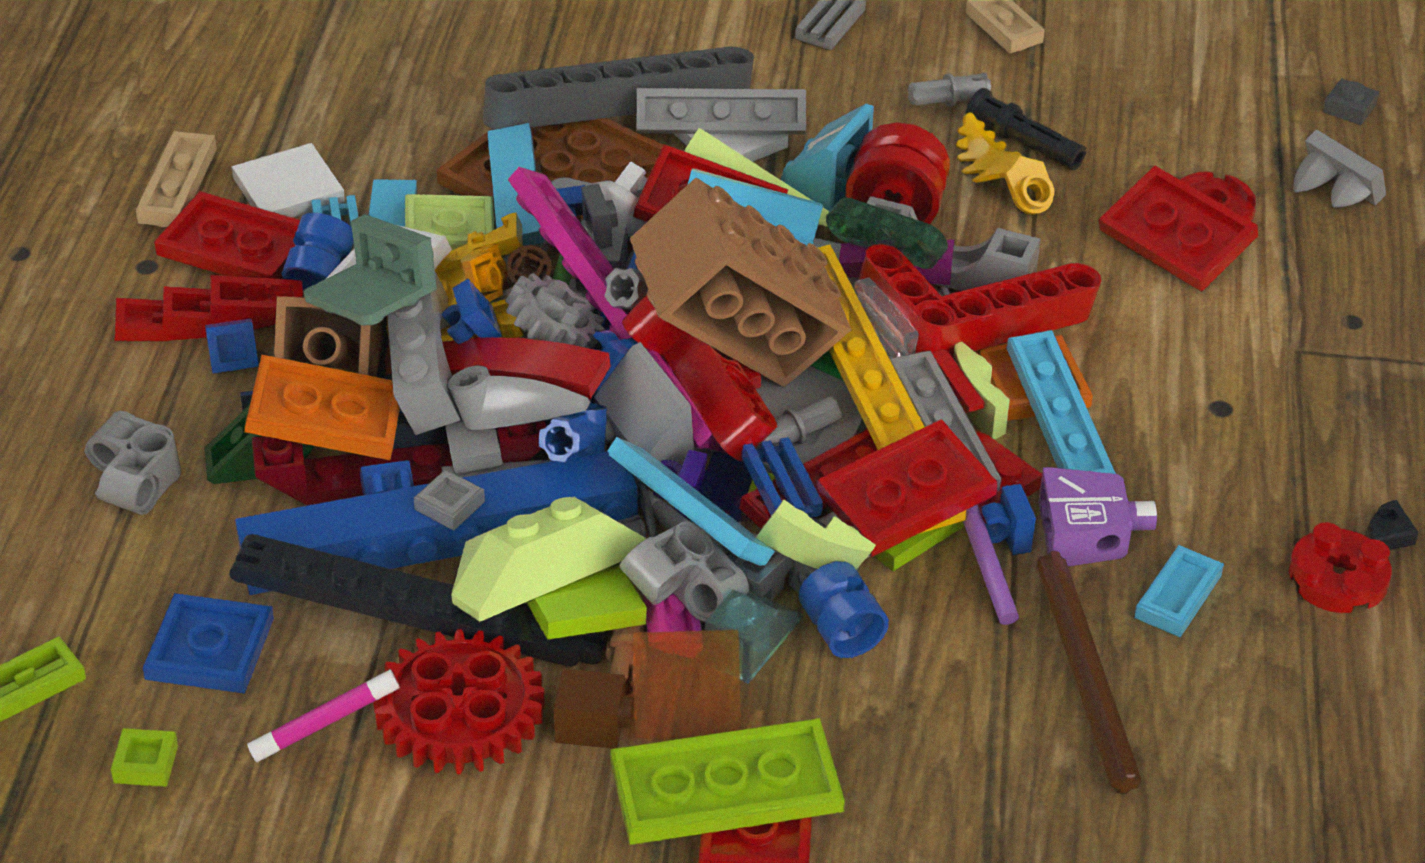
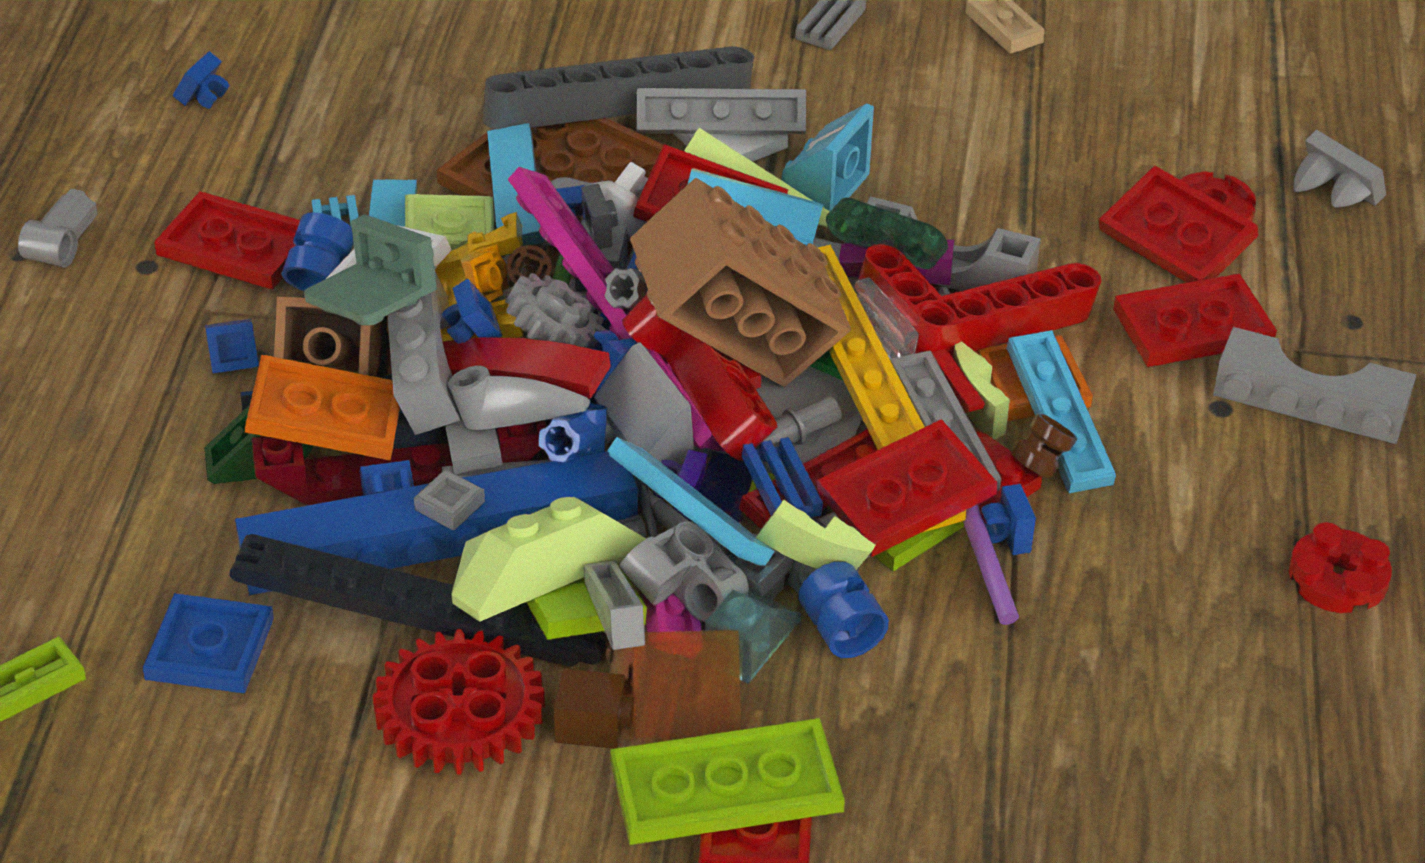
(57, 234): none -> light grey piece
(136, 461): light grey piece -> none
(144, 757): lime plate -> none
(176, 178): tan plate -> none
(188, 310): red slope -> none
(199, 82): none -> blue tile
(288, 181): white tile -> none
(323, 715): dark pink bar -> none
(615, 604): none -> light grey piece
(901, 166): red wheel -> none
(947, 90): light grey axle -> none
(995, 163): yellow plant -> none
(1010, 122): black pin -> none
(1044, 445): none -> reddish brown wheel
(1089, 673): reddish brown axle -> none
(1090, 515): medium lavender torso -> none
(1179, 591): medium azure tile -> none
(1190, 318): none -> red plate
(1351, 101): dark grey plate -> none
(1364, 402): none -> light grey arch
(1392, 526): black tile -> none

